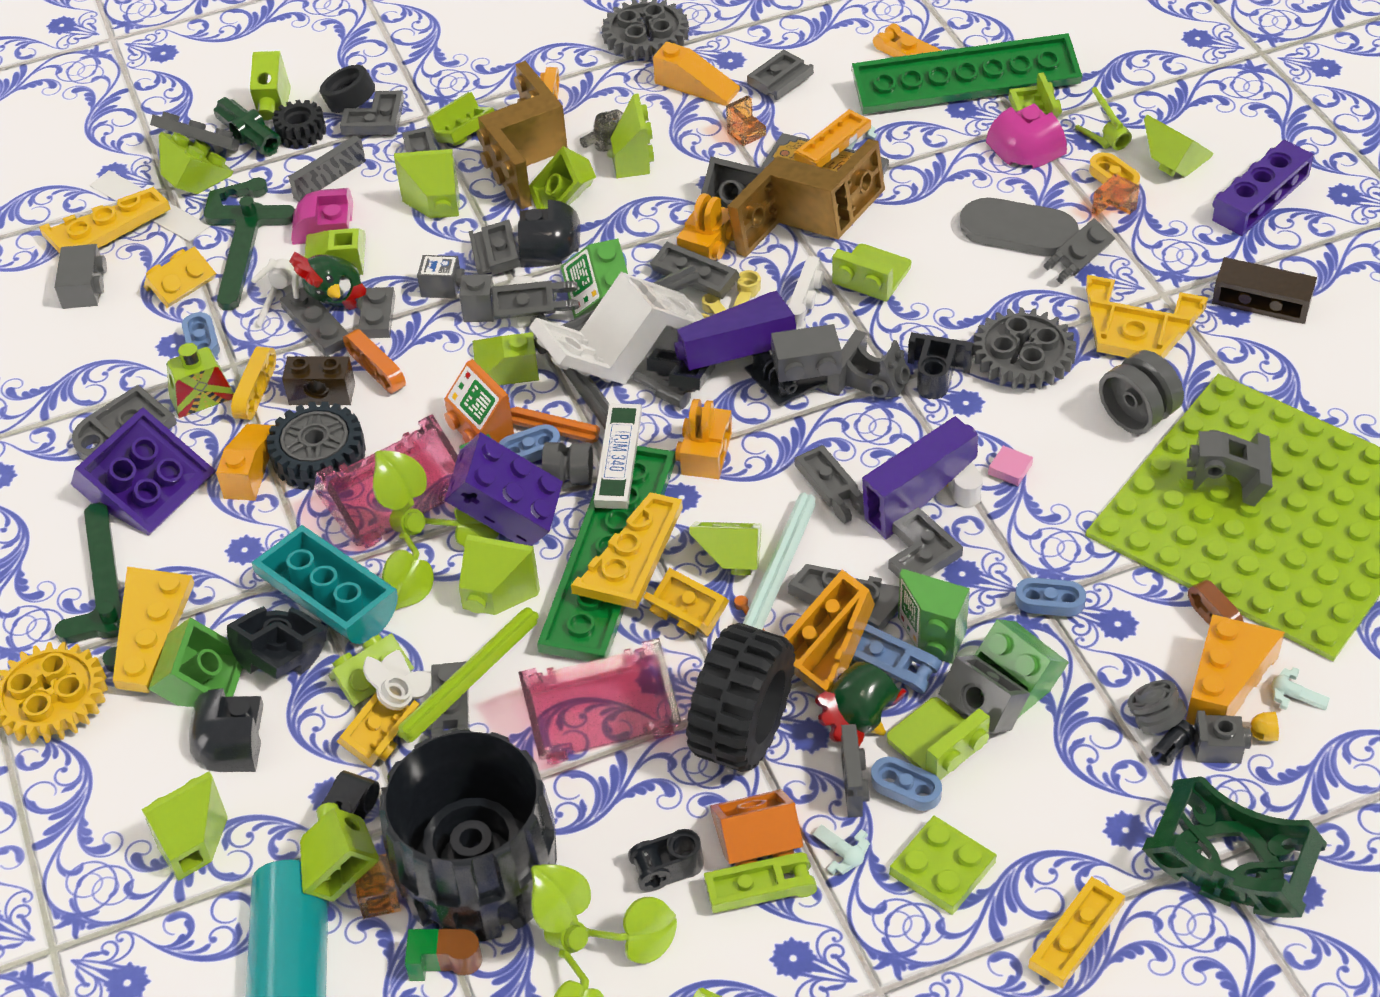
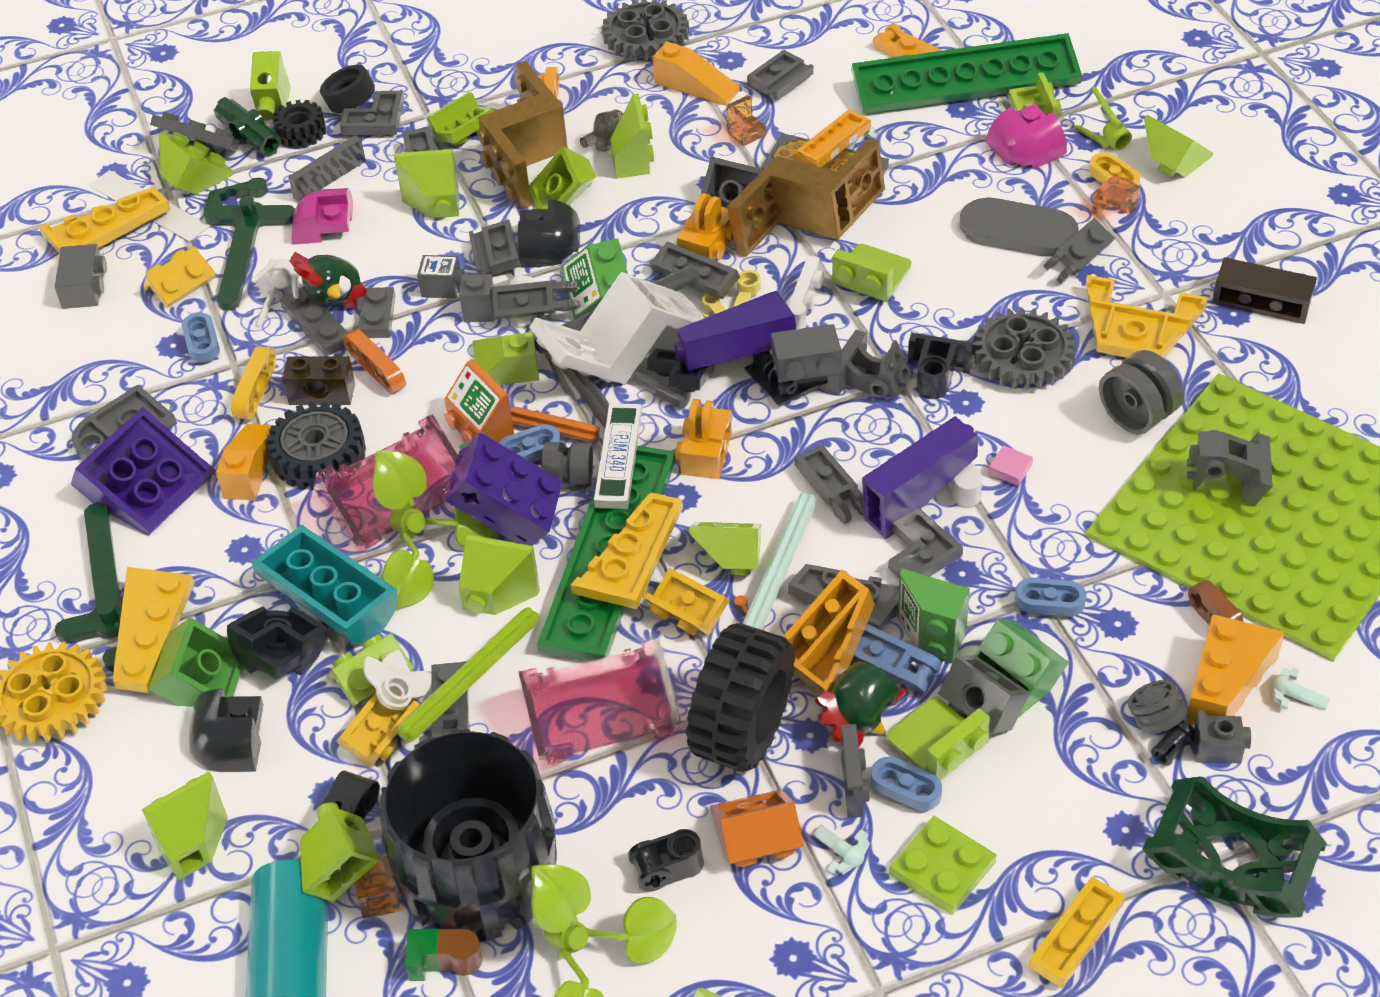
(196, 380): lime torso -> none
(341, 243): lime slope -> none
(759, 882): lime plate -> none
(1262, 187): dark purple brick -> none
(1265, 727): yellow hinge -> none

